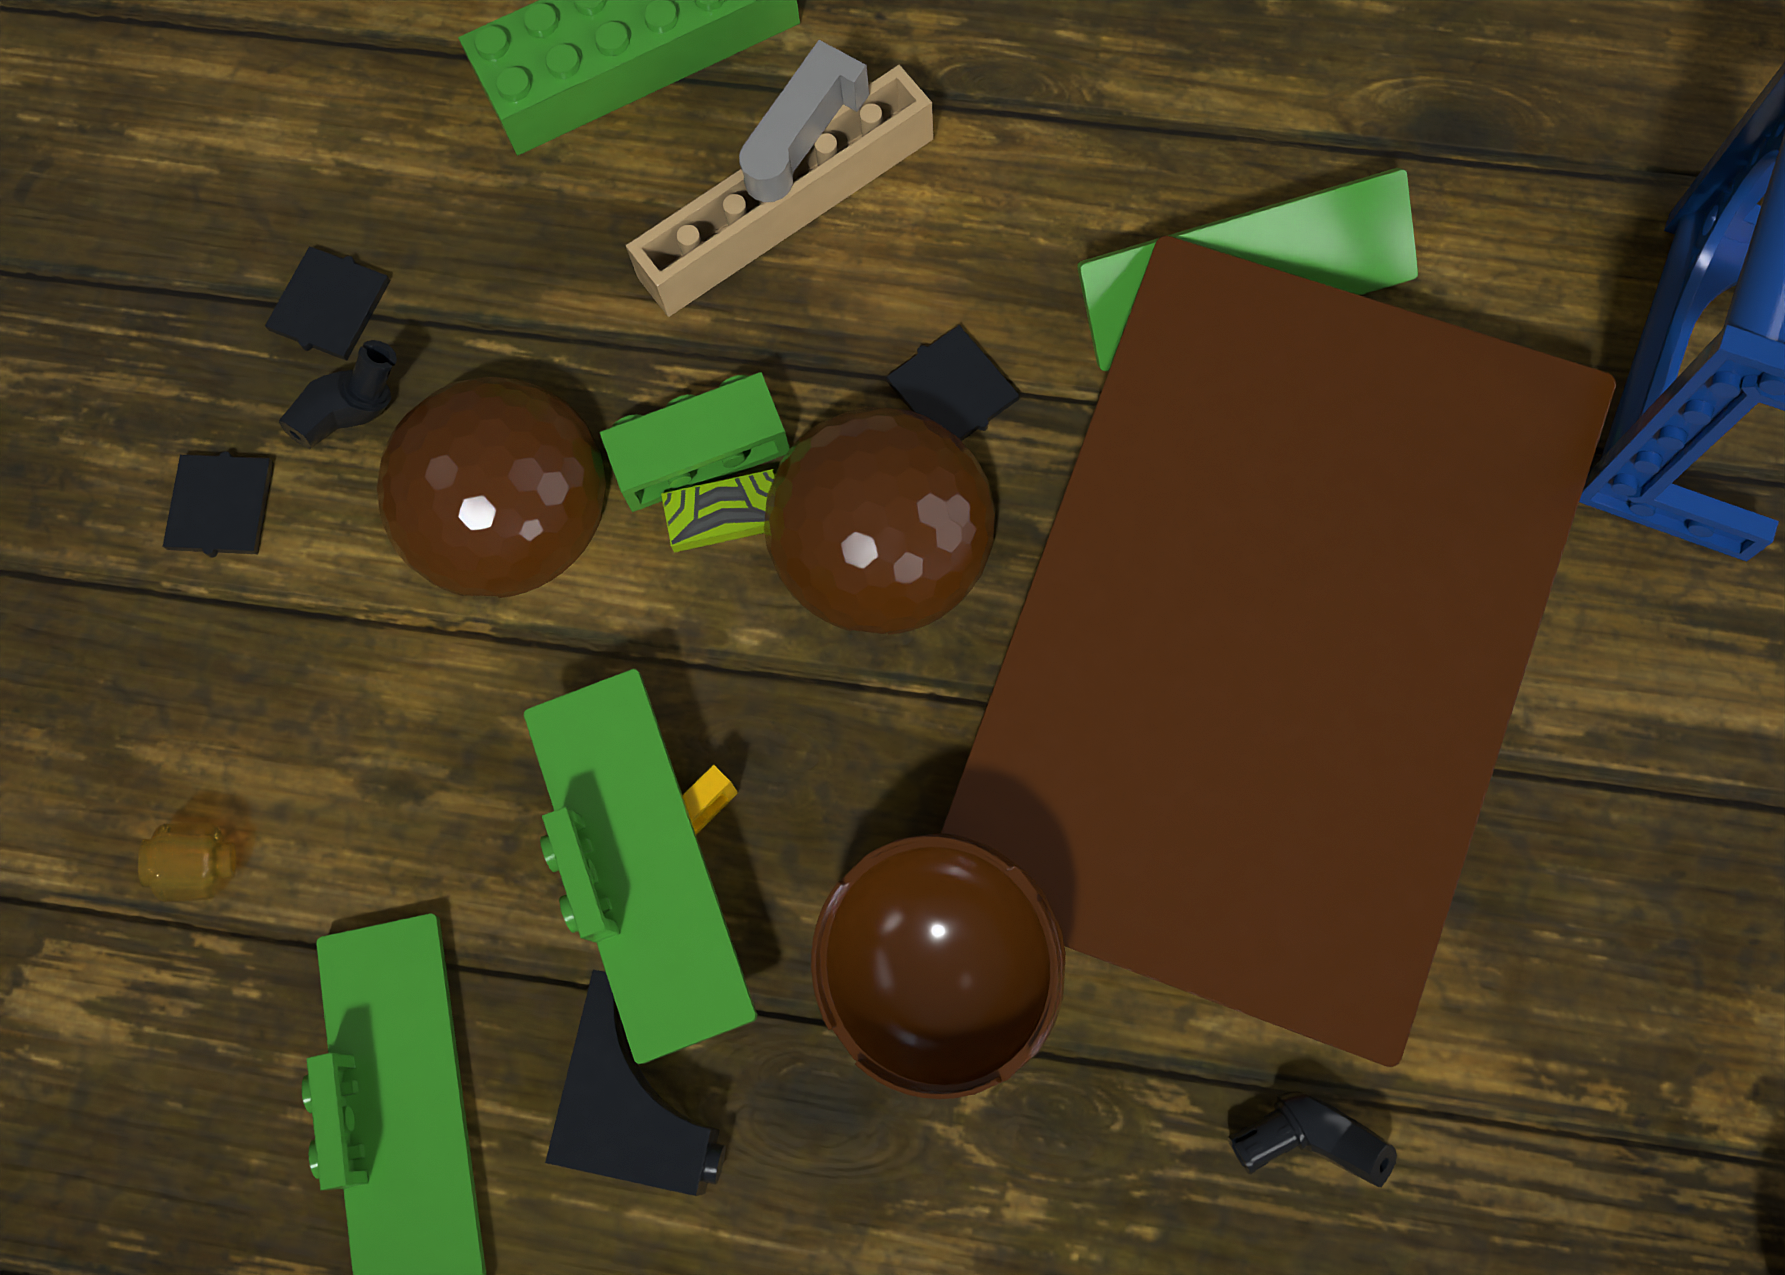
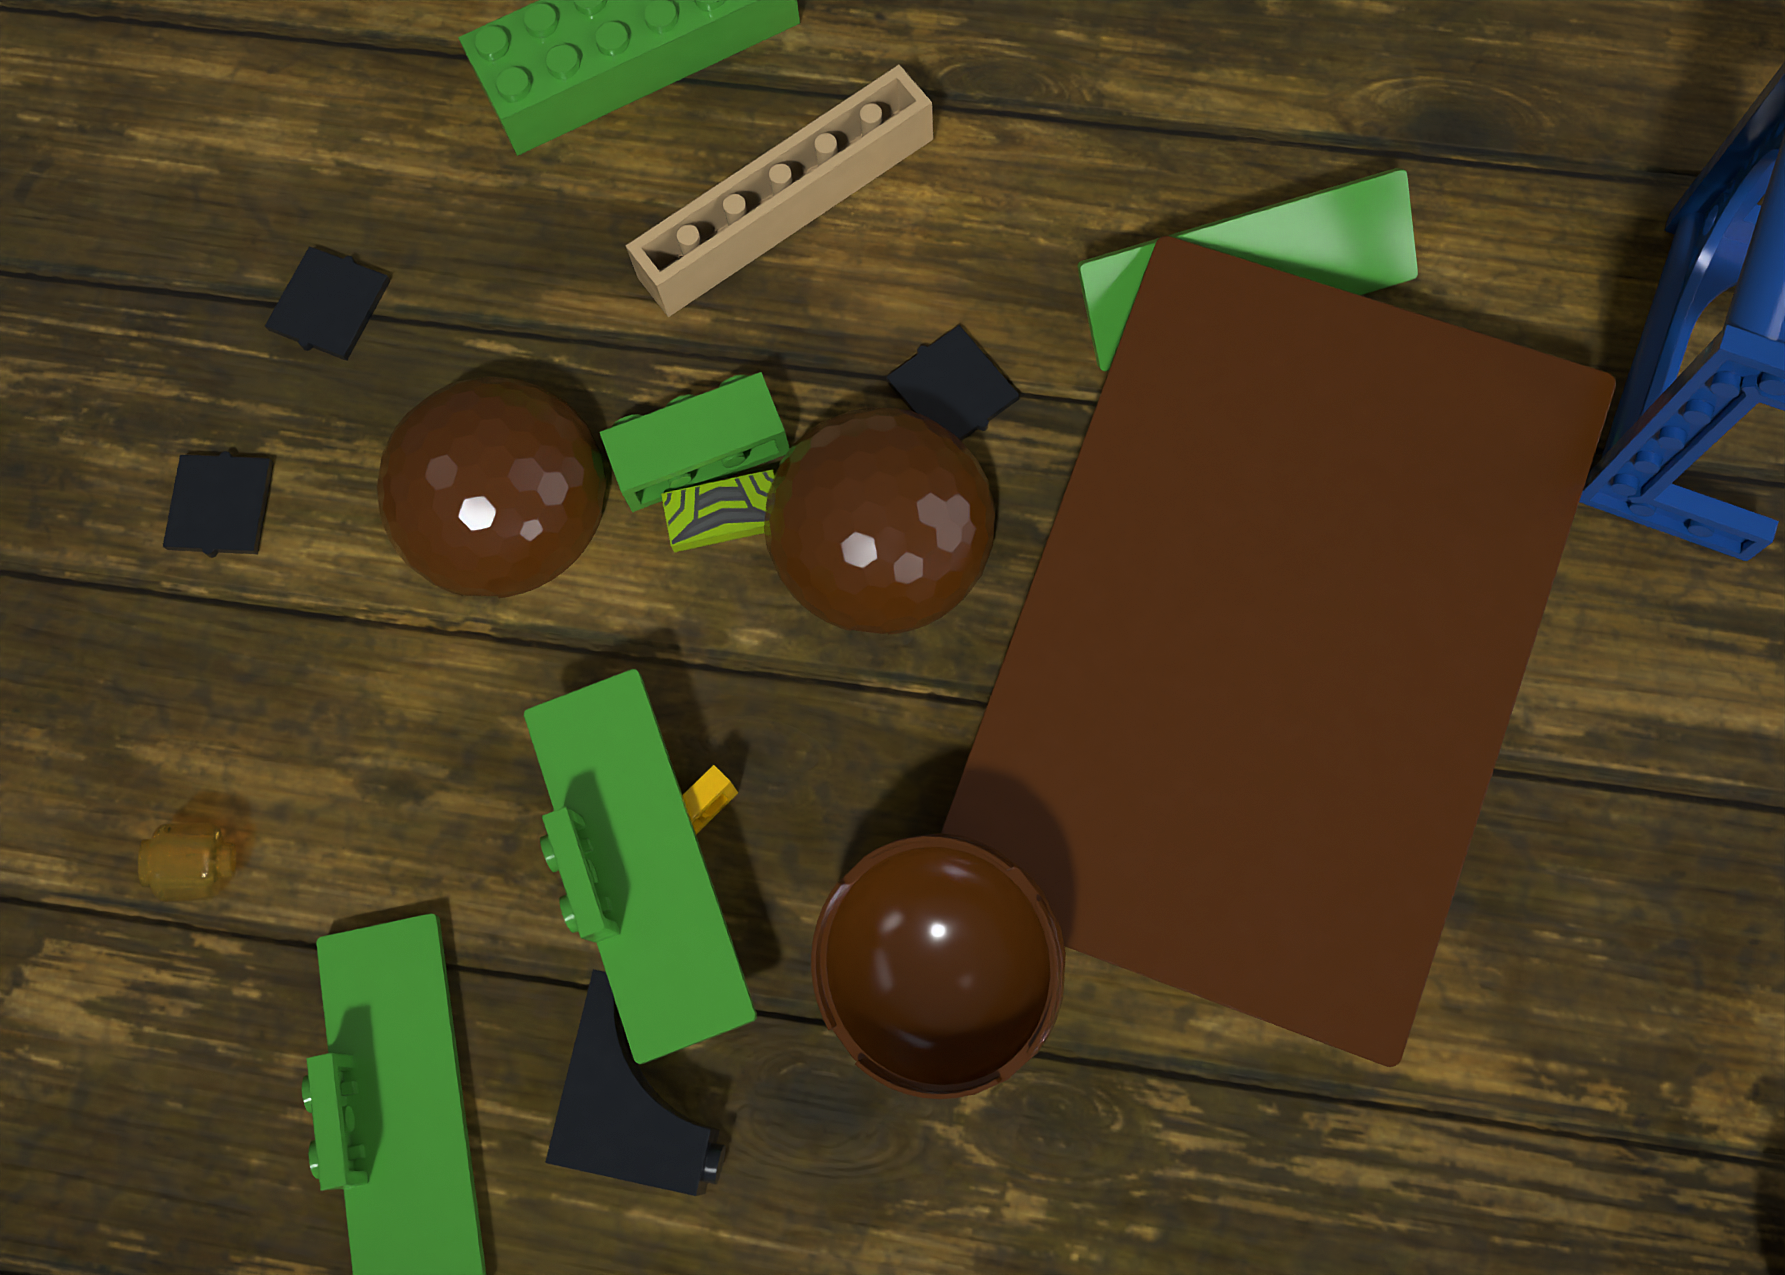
(342, 397): black arm -> none
(799, 118): light grey leg -> none
(1319, 1129): black arm -> none

